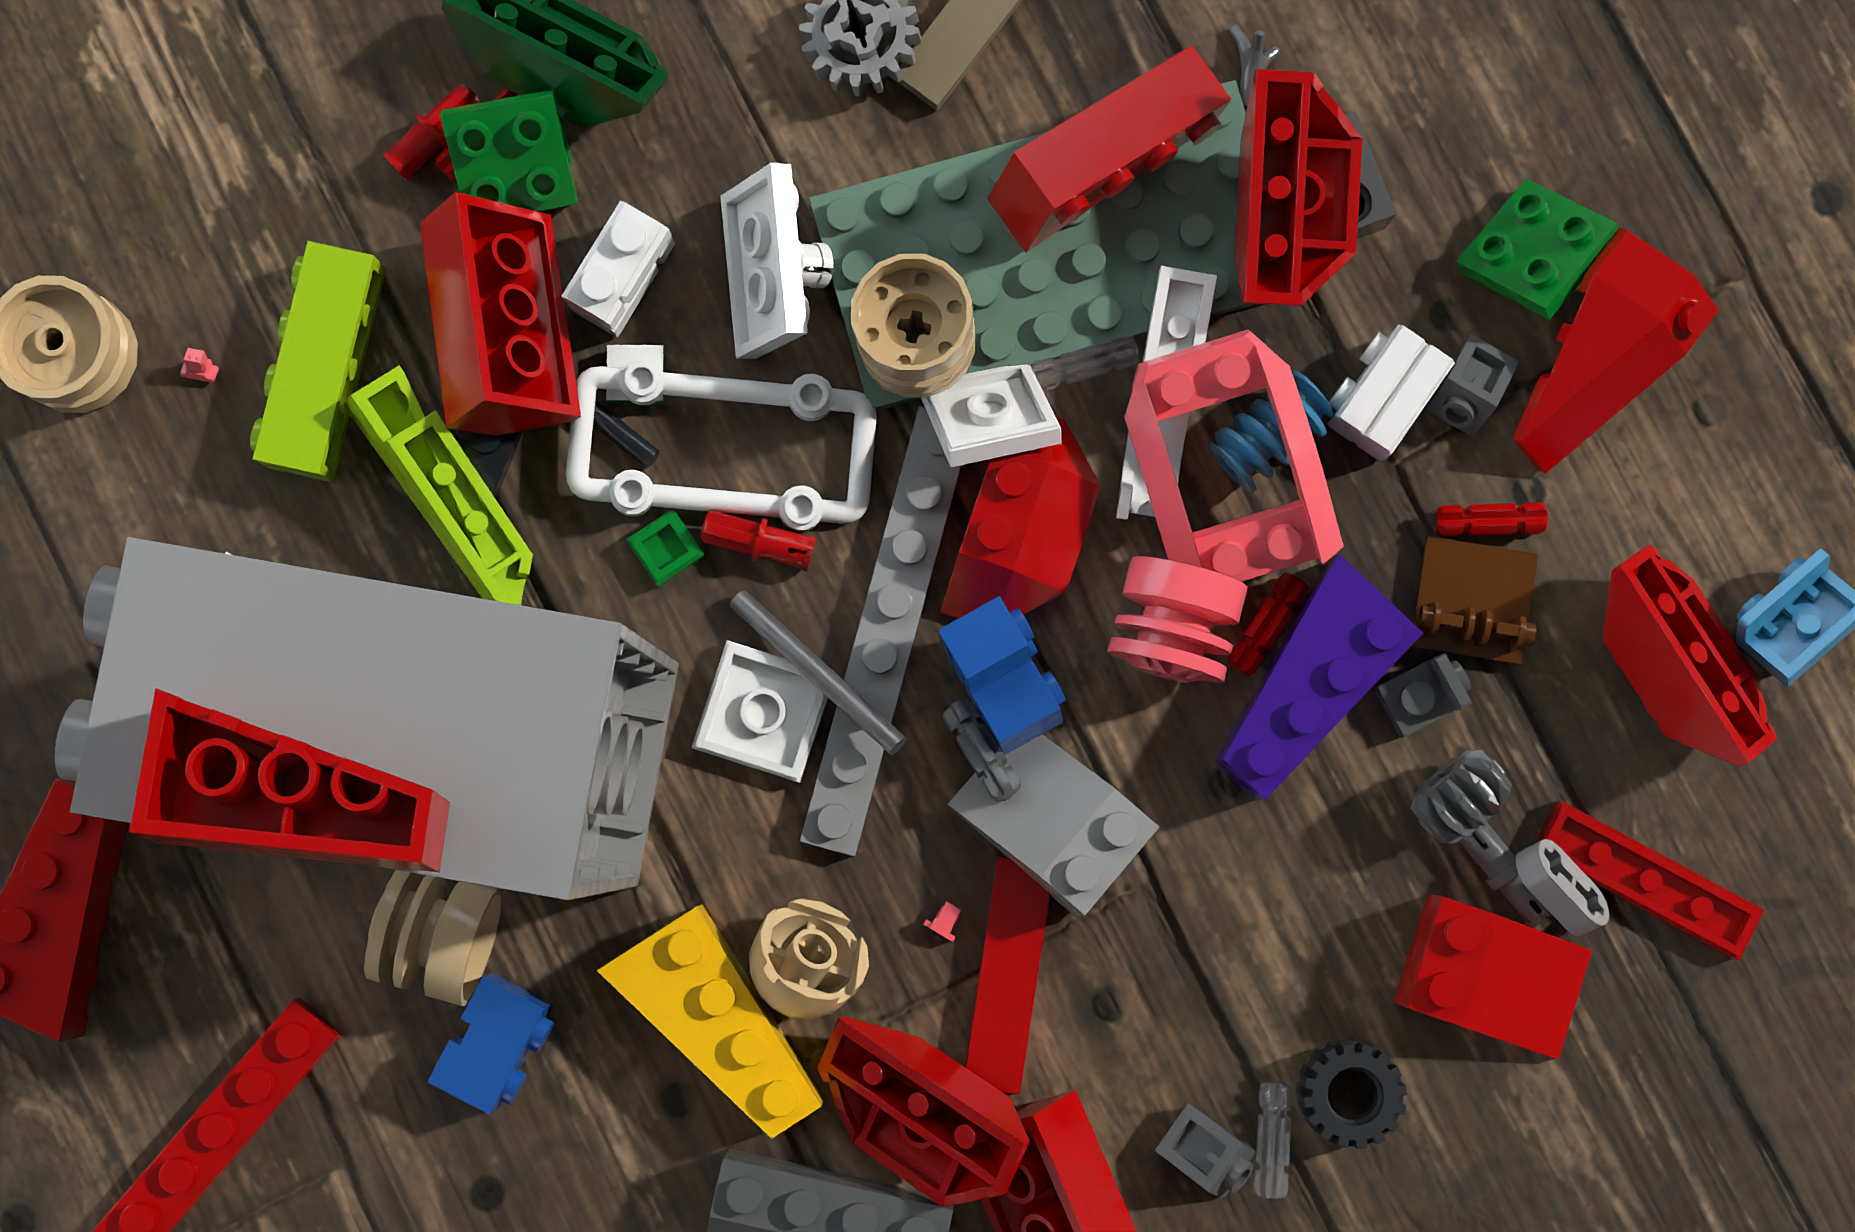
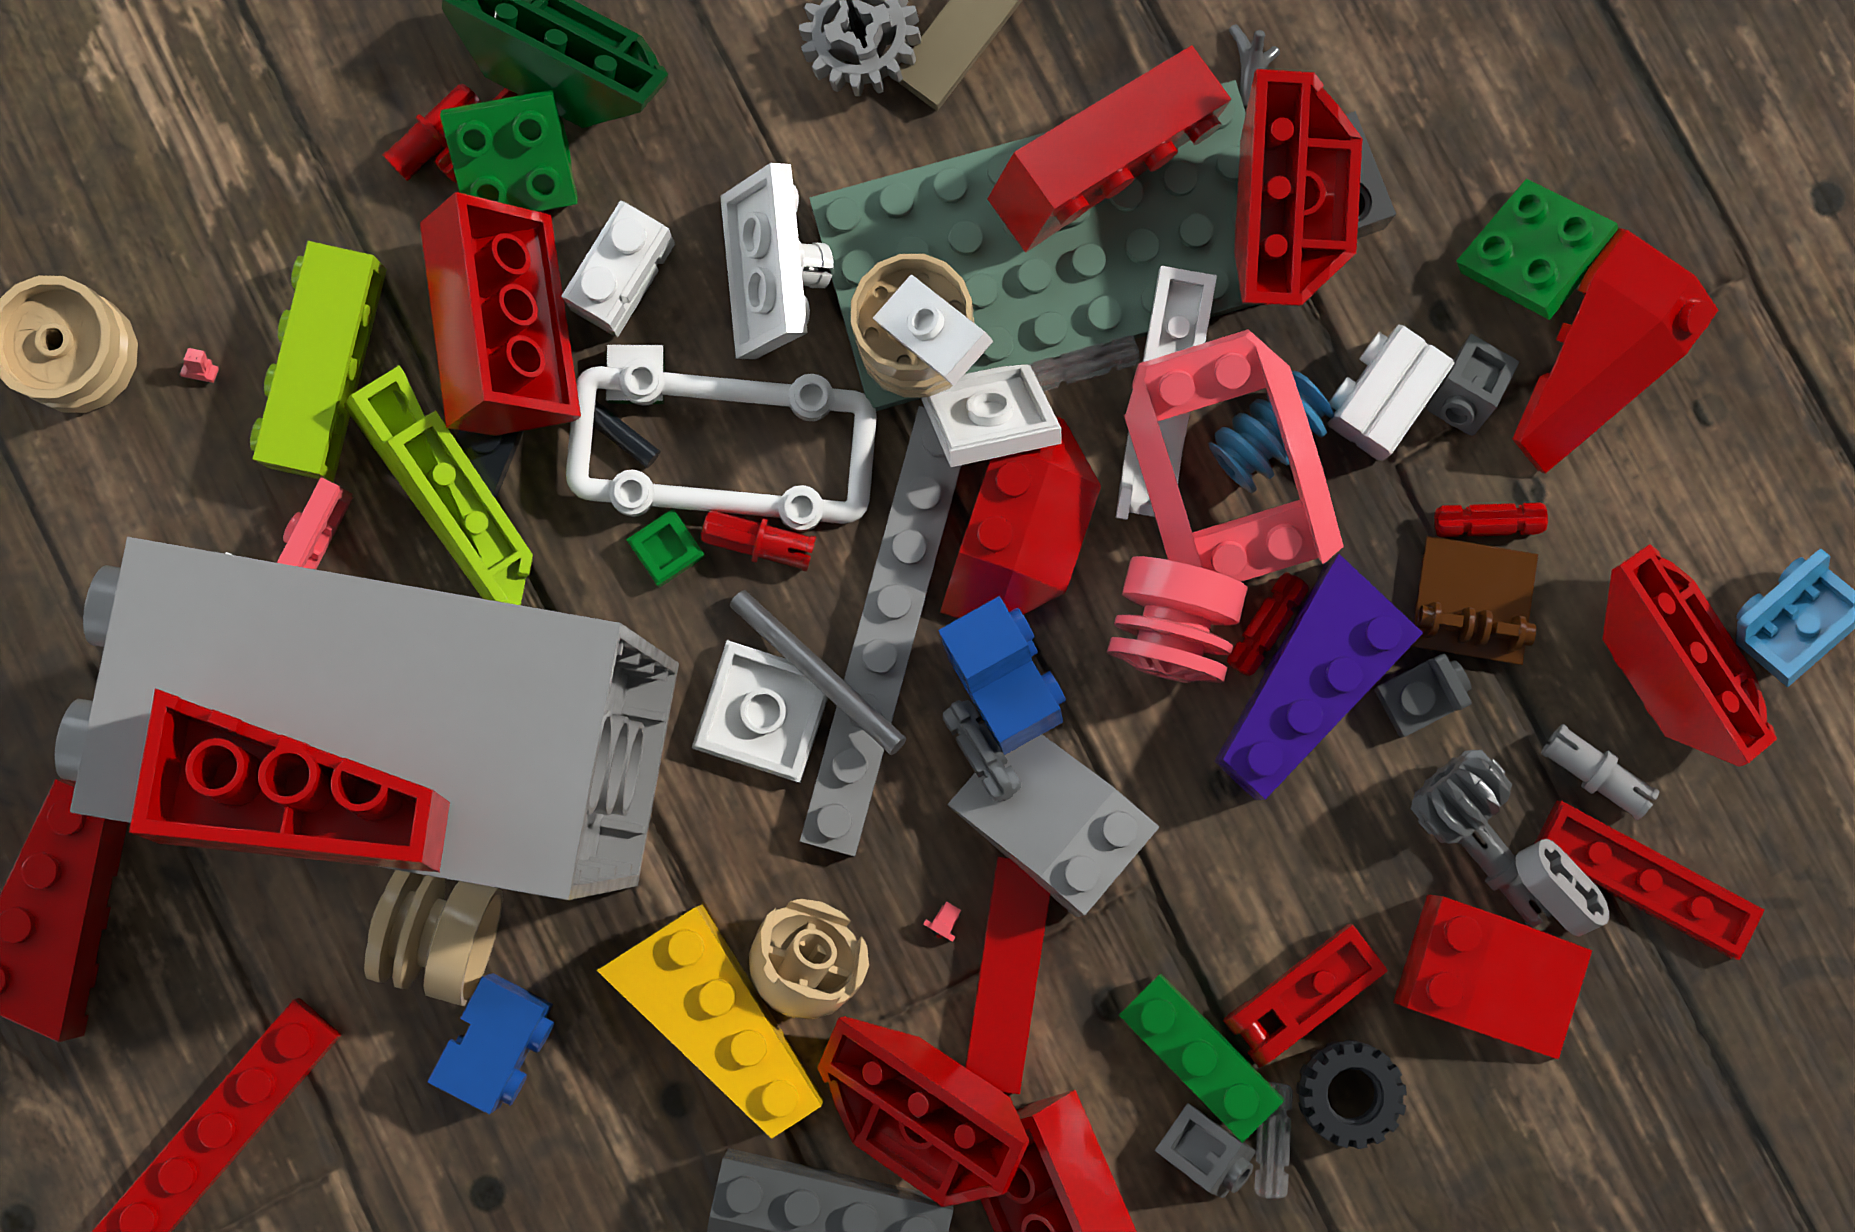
(312, 531): none -> coral plate
(933, 329): none -> white plate
(1201, 1057): none -> green plate
(1307, 994): none -> red plate
(1600, 772): none -> light grey pin

